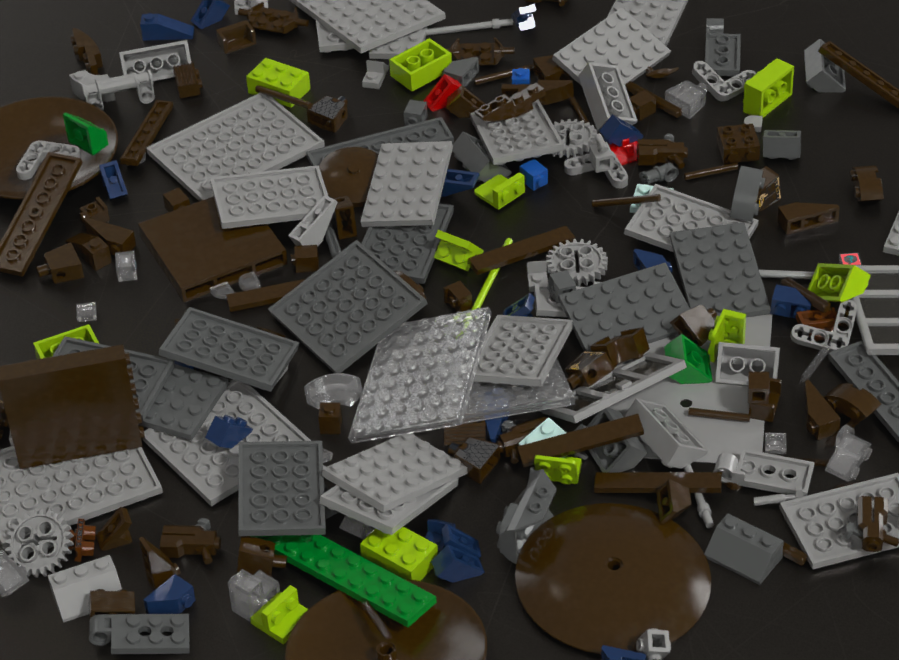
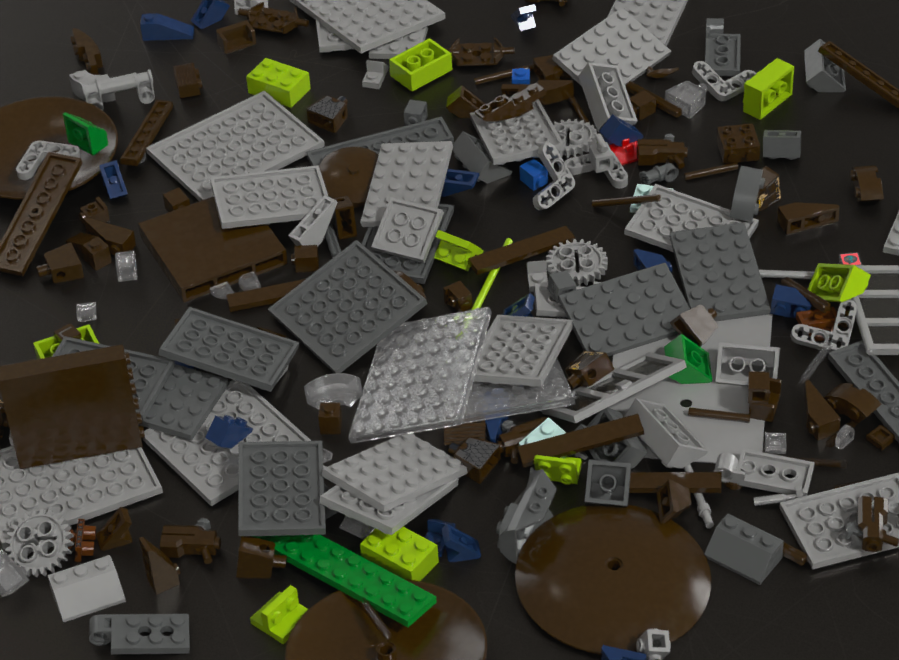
(68, 331): none -> dark brown tile
(111, 602): dark brown brick -> none
(157, 58): light grey slope -> none
(170, 597): dark blue slope -> none
(251, 592): clear brick -> none
(272, 93): dark brown bar -> none
(407, 229): none -> light grey plate
(438, 96): red slope -> none
(456, 565): dark blue slope -> none
(463, 70): dark grey slope -> none
(495, 24): light grey bar -> none
(500, 190): lime bracket -> none
(558, 177): none -> light grey beam
(608, 483): none -> dark grey slope
(628, 346): dark brown brick -> none
(729, 328): lime bracket -> none
(756, 120): light grey tile -> none
(849, 457): clear brick -> none
(880, 437): none -> dark brown tile

